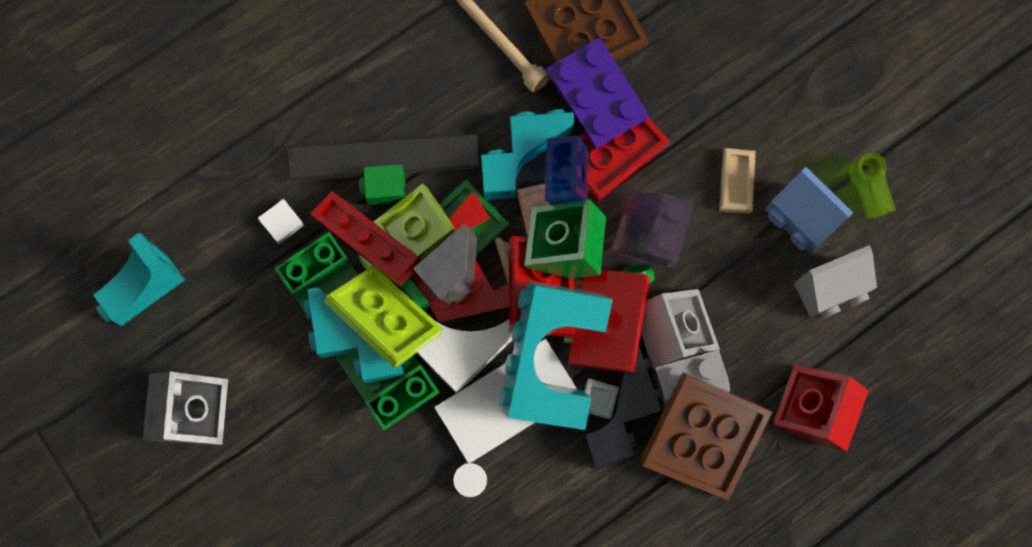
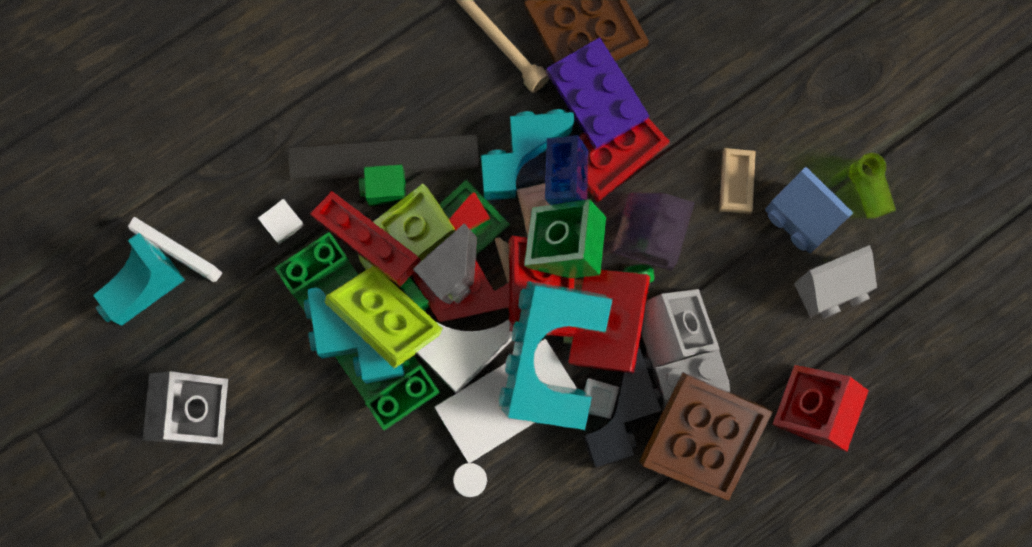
(175, 250): none -> white tile

